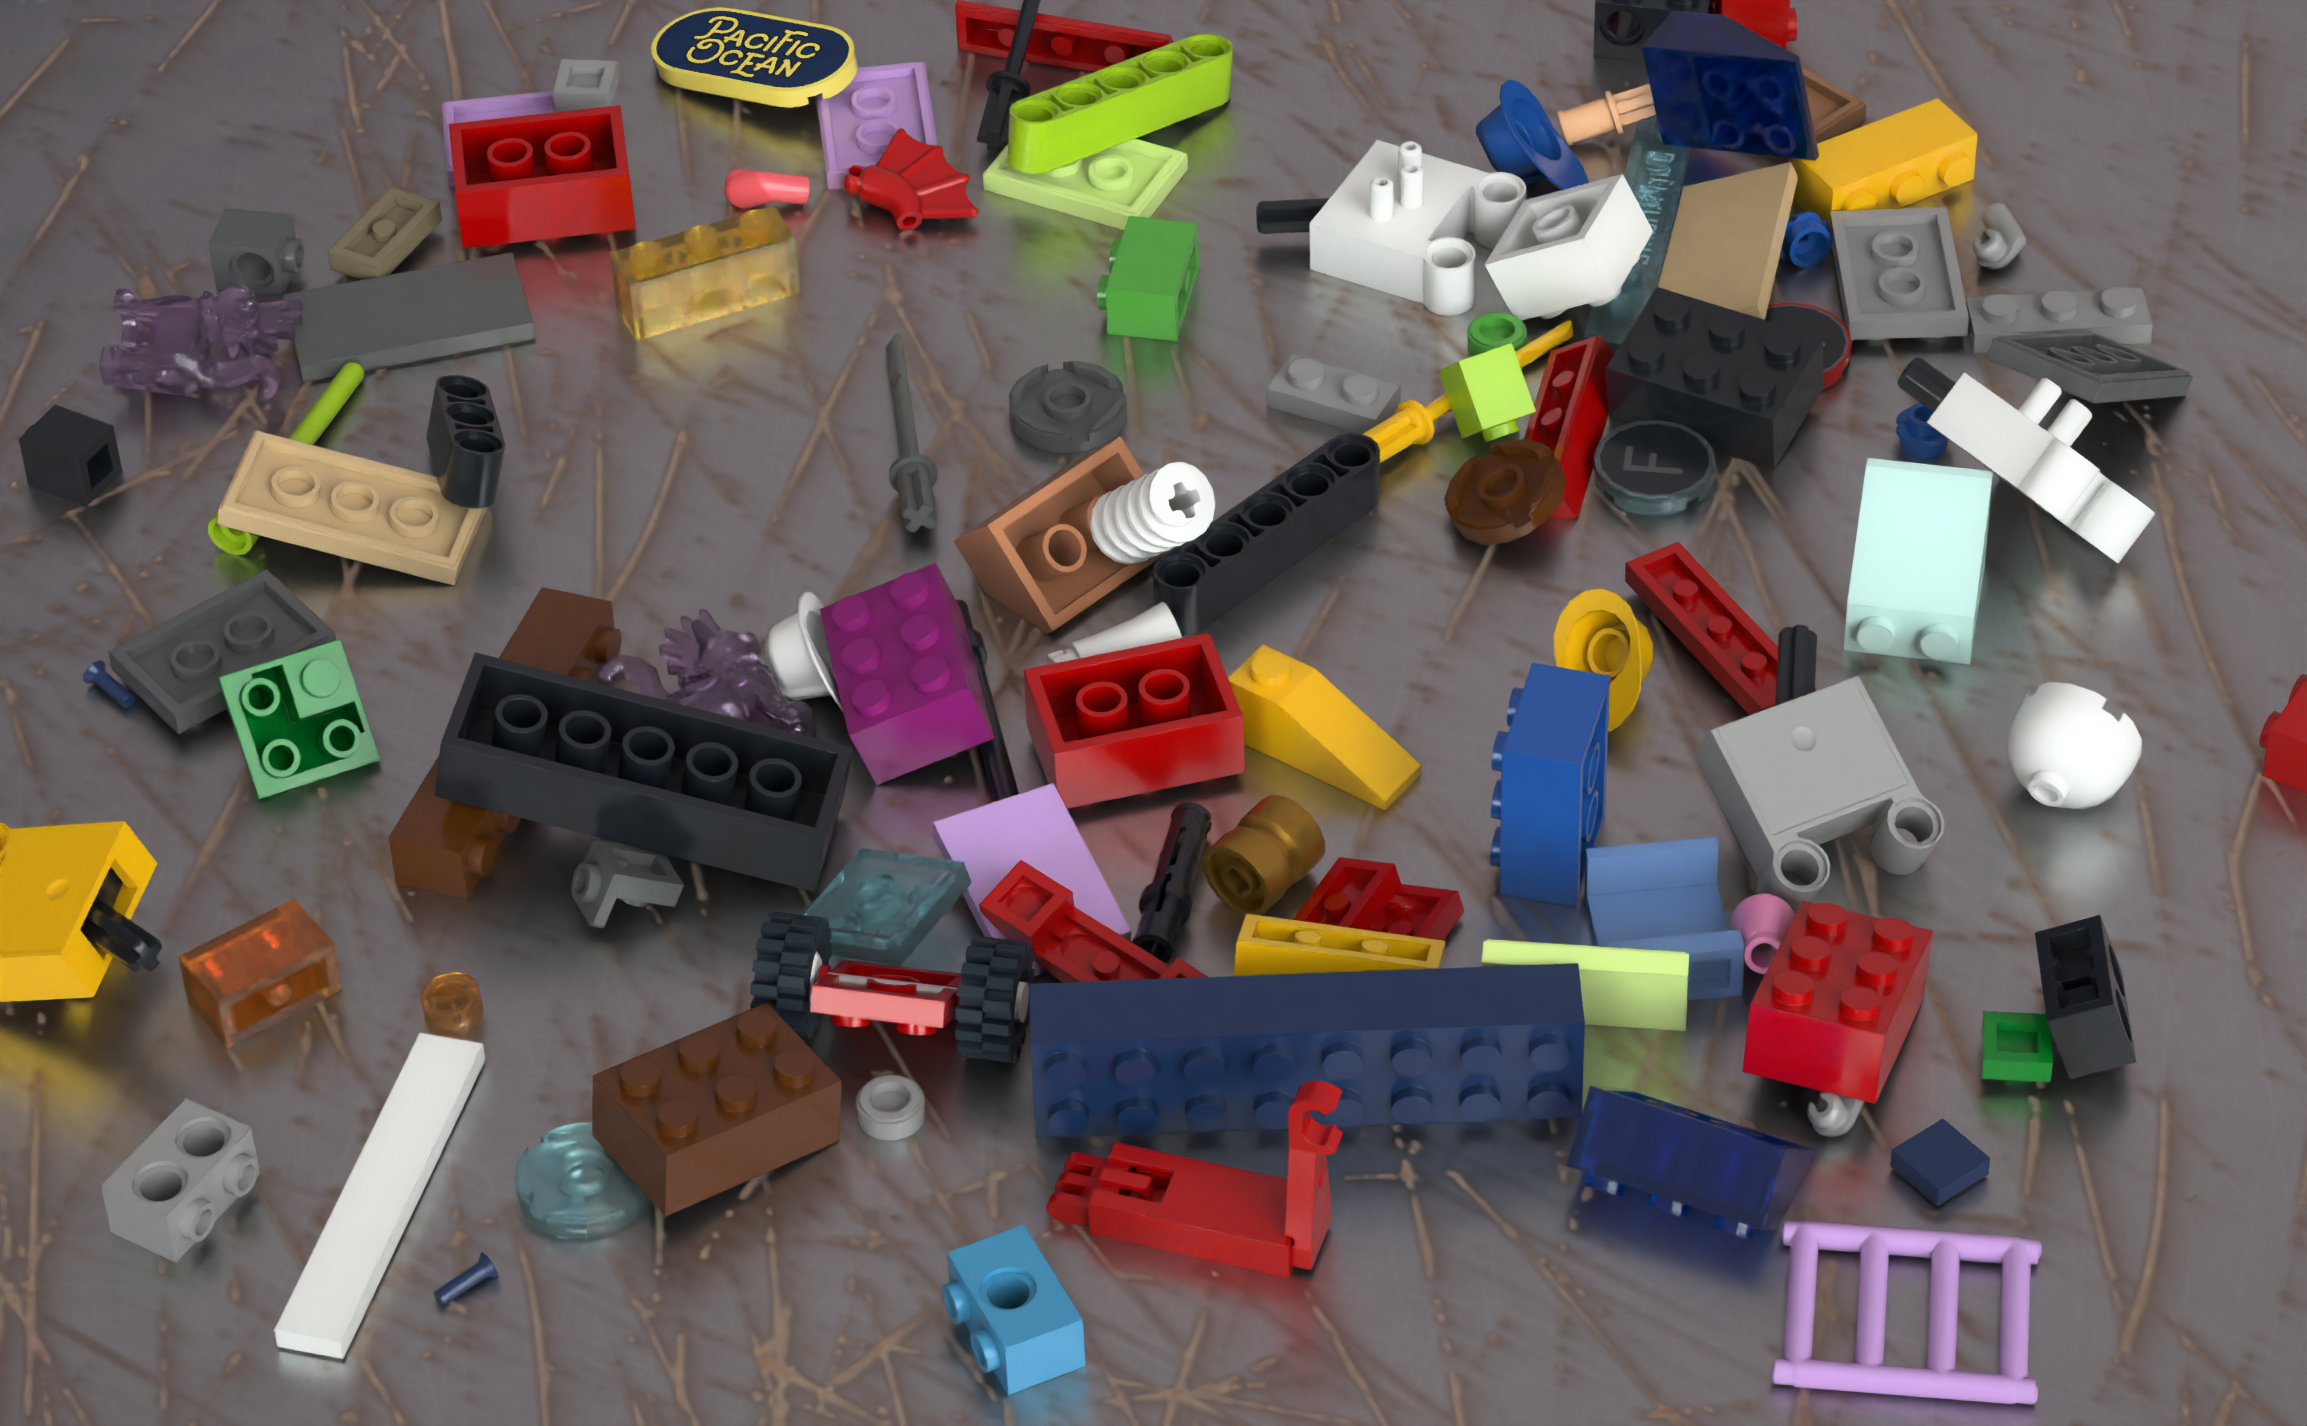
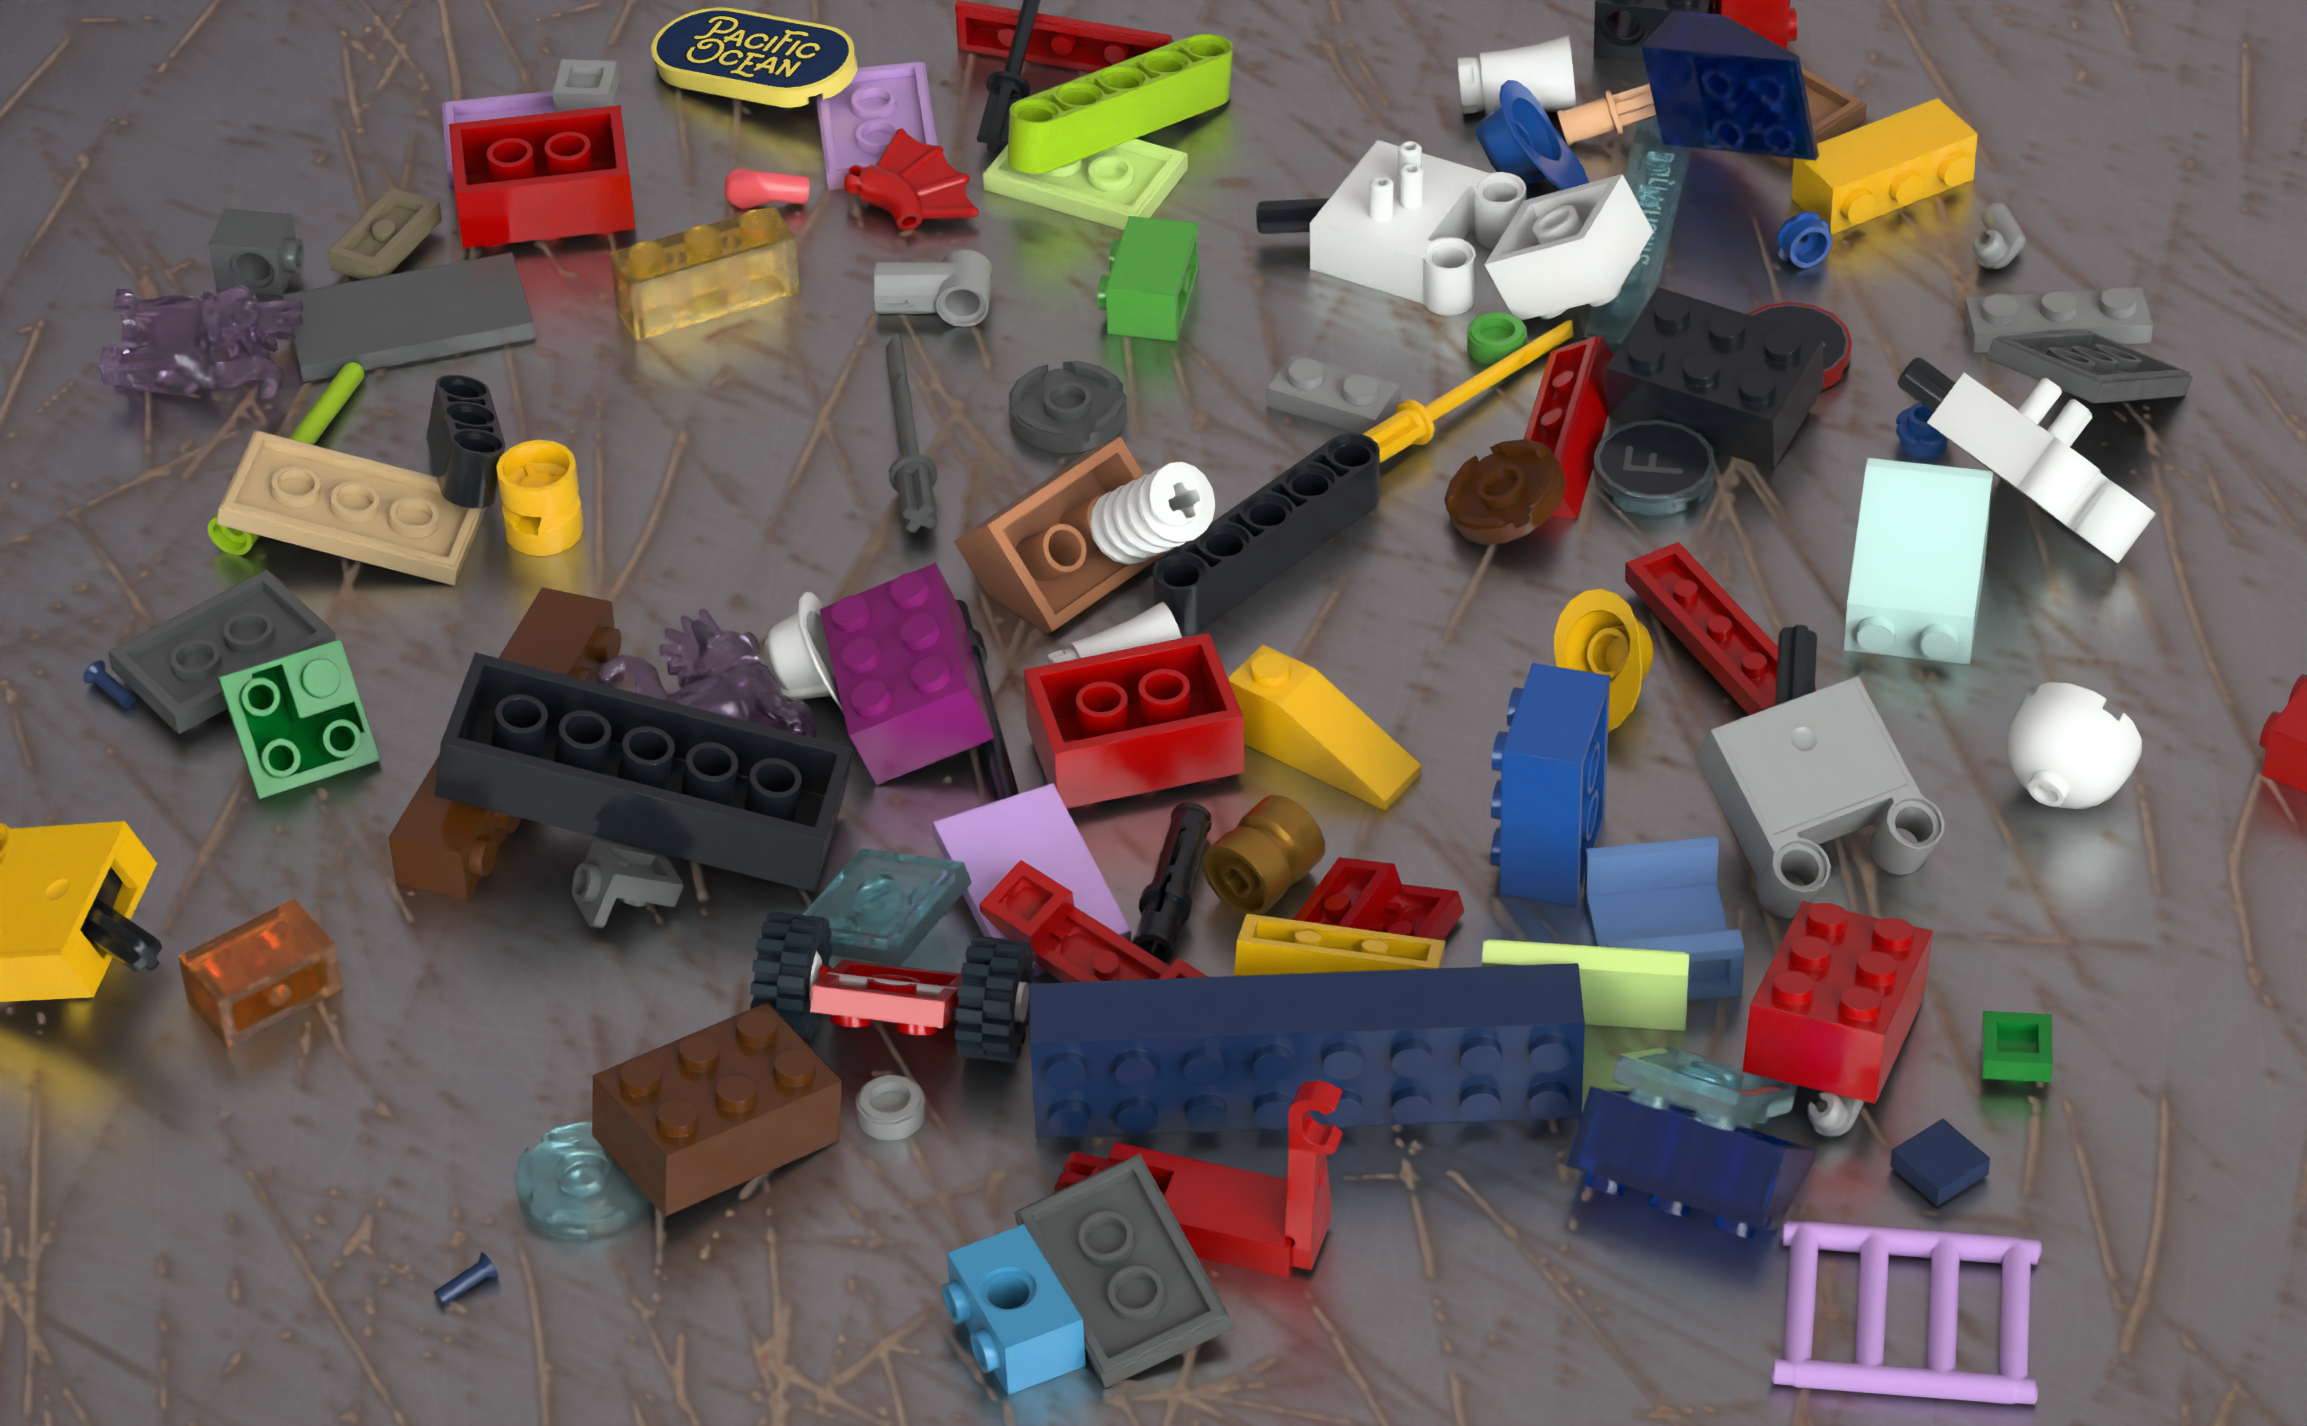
(70, 455): black brick -> none
(181, 1180): light grey brick -> none
(380, 1196): white tile -> none
(447, 988): clear orange bush -> none
(540, 497): none -> yellow wheel
(951, 288): none -> light grey piece
(1126, 1270): none -> dark grey tile
(1487, 393): brick -> none
(1540, 67): none -> white plant
(1716, 1089): none -> clear light blue plate
(1730, 239): tan tile -> none
(1763, 925): bright pink cone -> none
(1898, 273): light grey plate -> none
(2085, 997): black brick -> none

